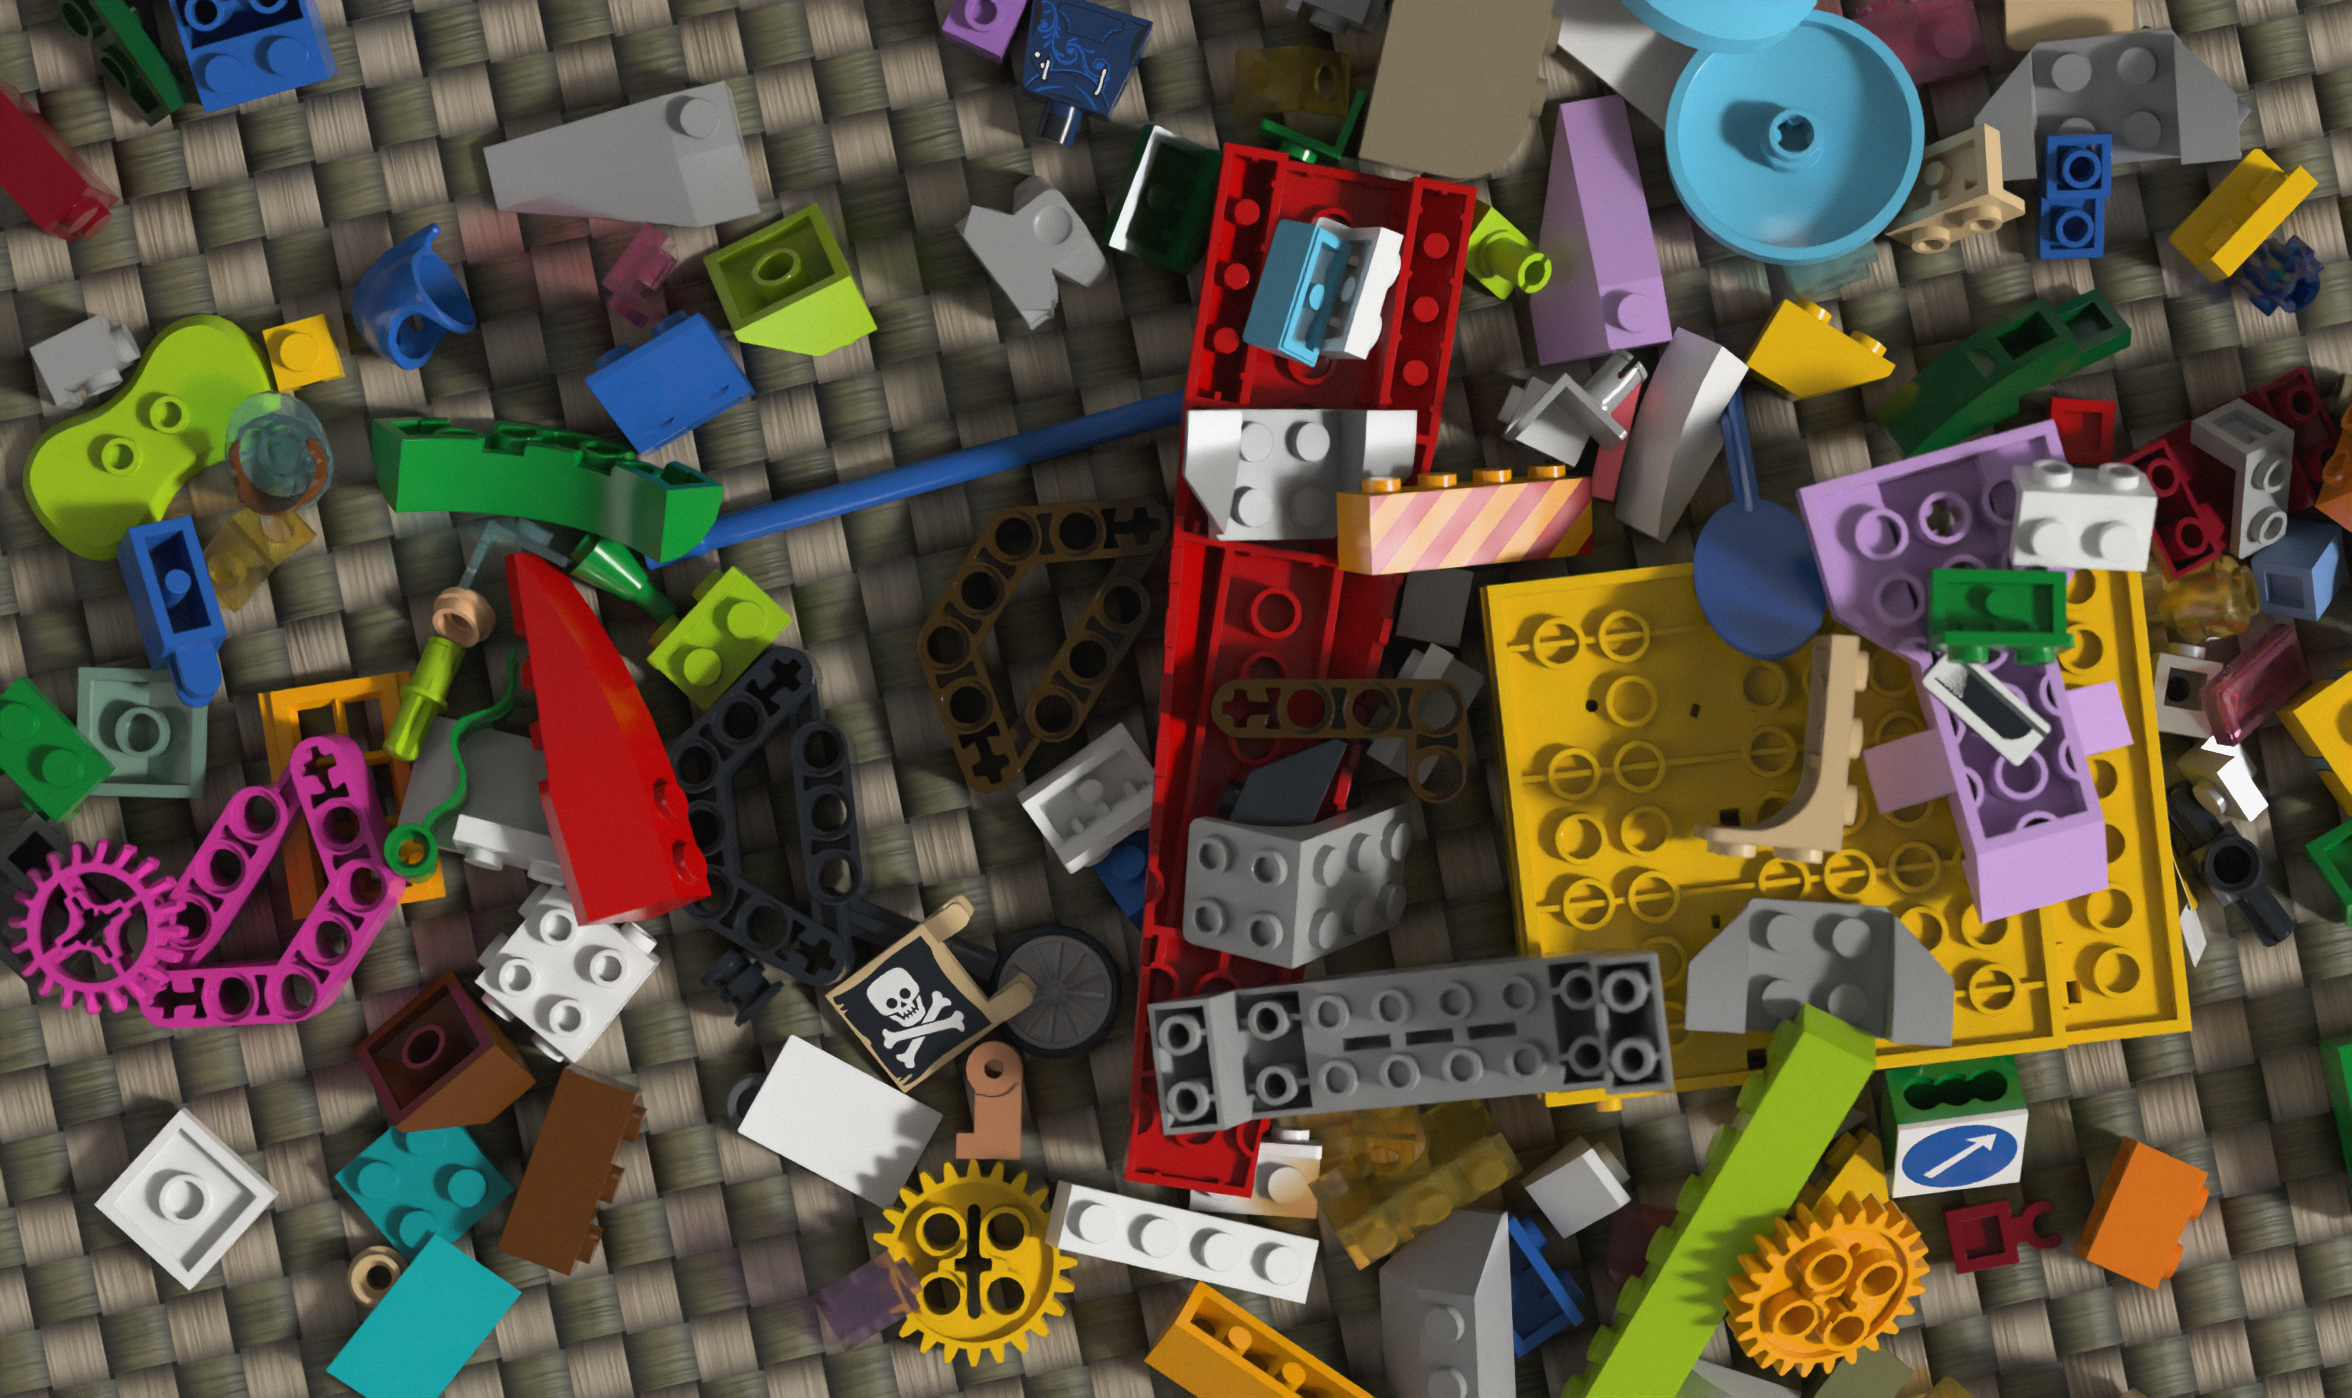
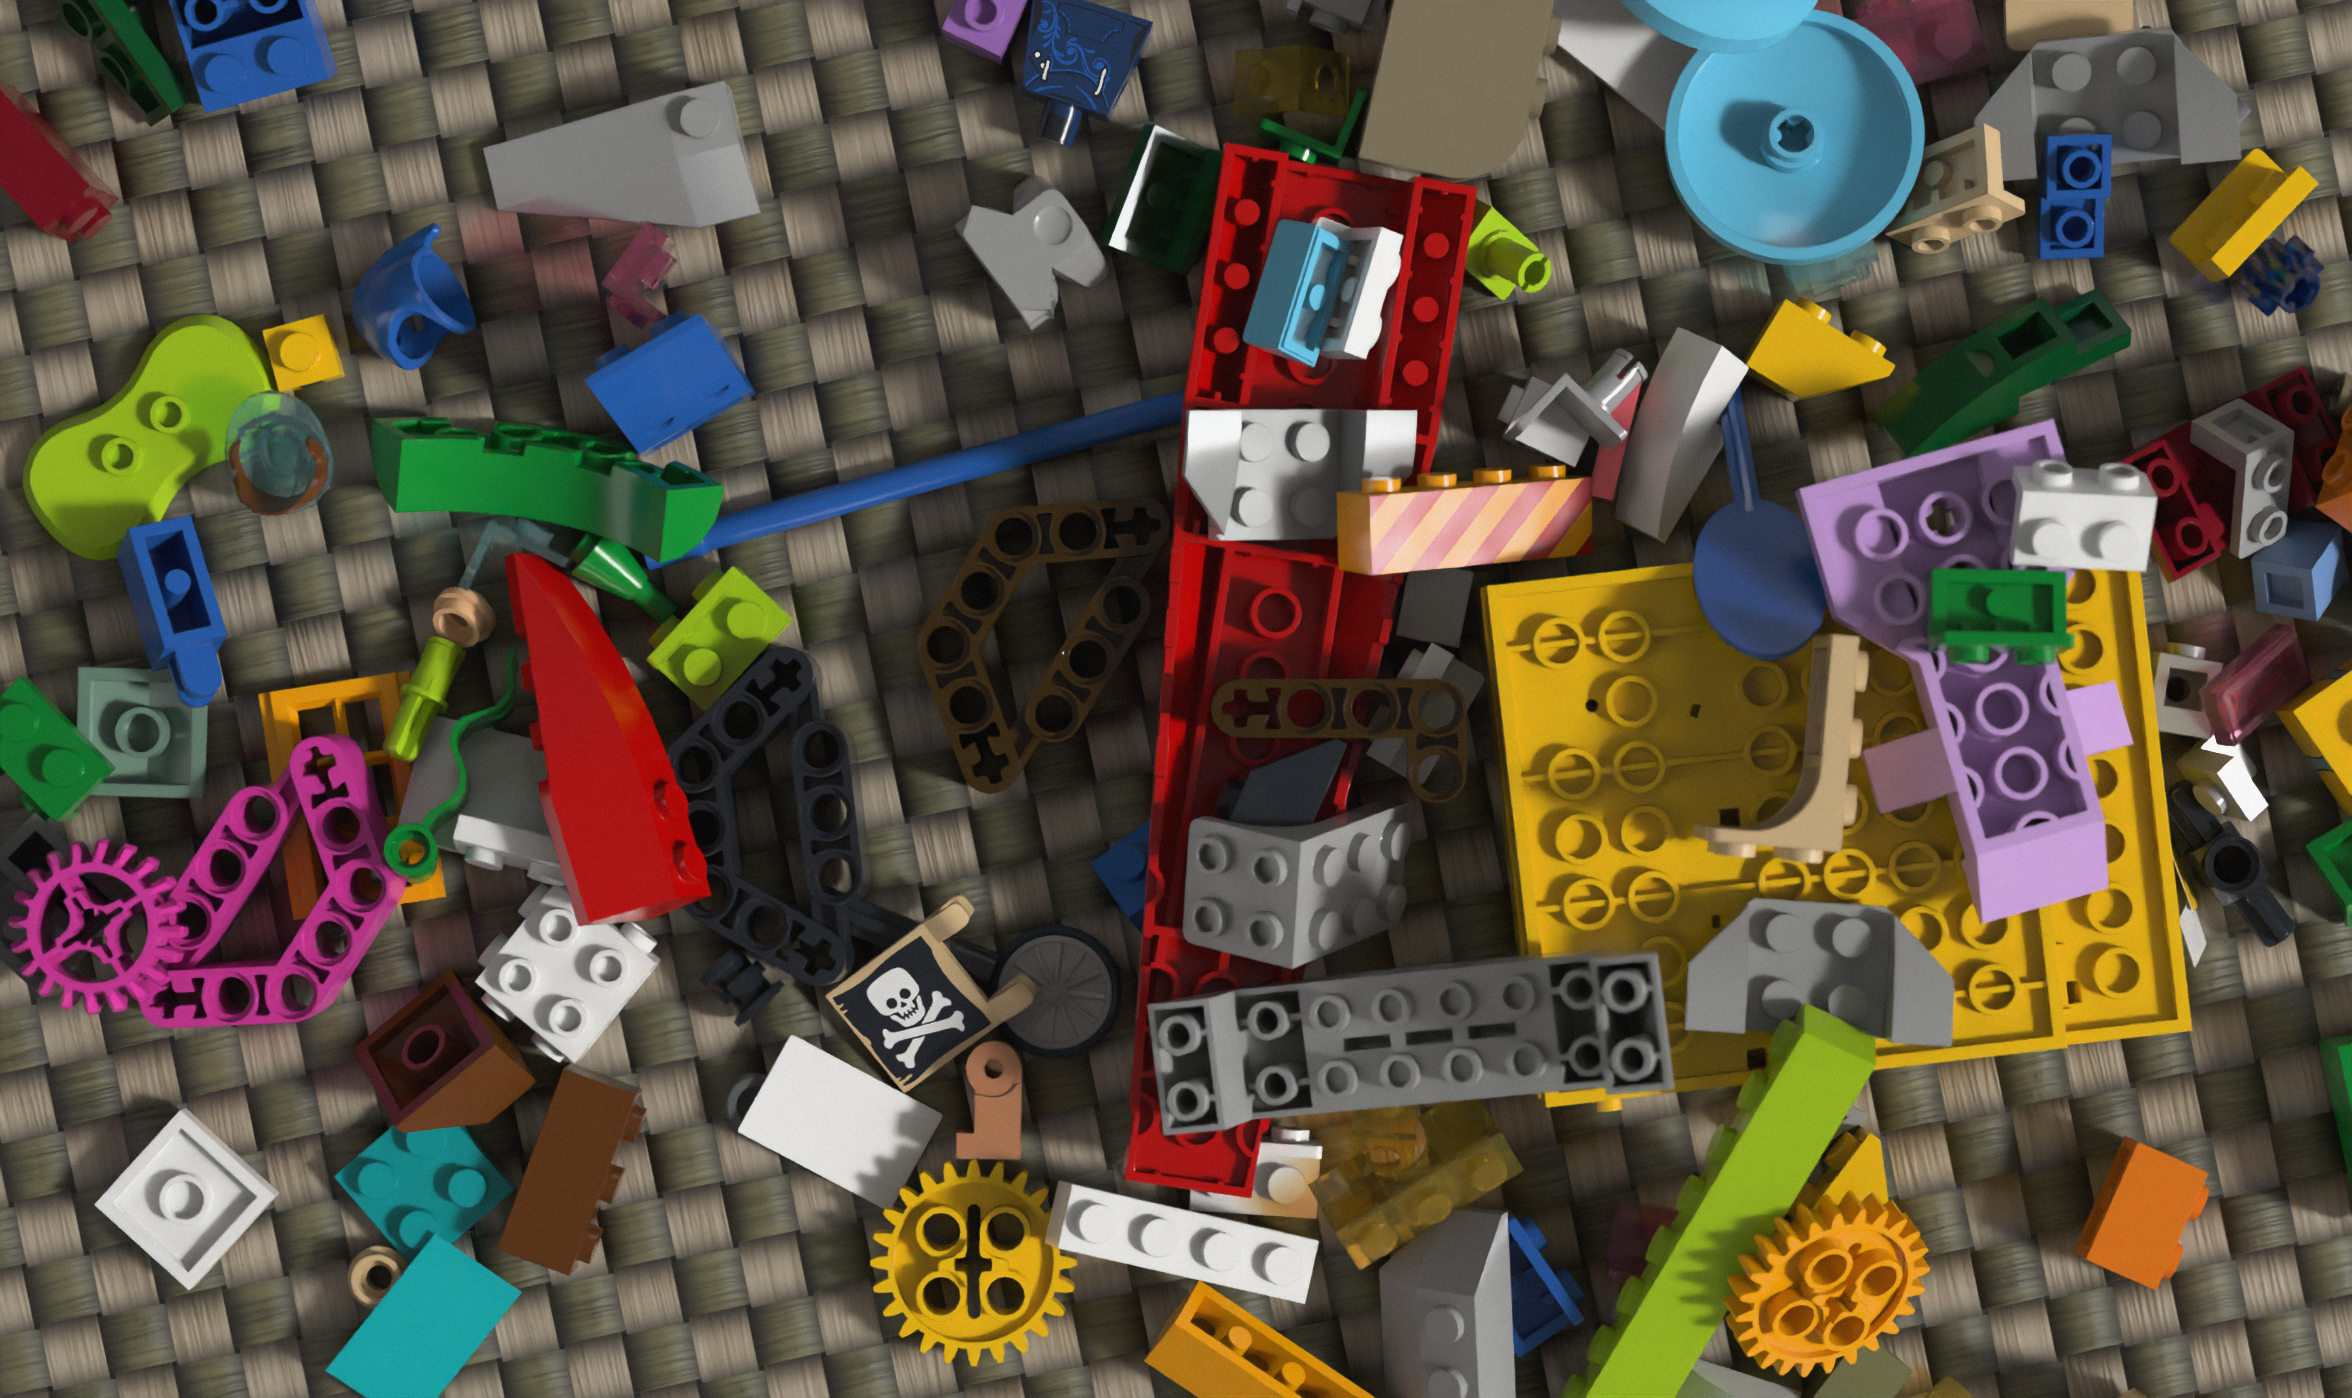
(85, 359): light grey brick -> none
(245, 556): clear yellow bracket -> none
(790, 287): lime slope -> none
(869, 1299): clear purple arch -> none
(1093, 799): white bracket -> none
(1578, 1186): white slope -> none
(1599, 242): lavender wedge -> none
(1953, 1125): piece -> none
(1987, 1233): dark red plate -> none
(1988, 708): sticker -> none
(2084, 429): red plate -> none
(2210, 601): clear yellow head -> none

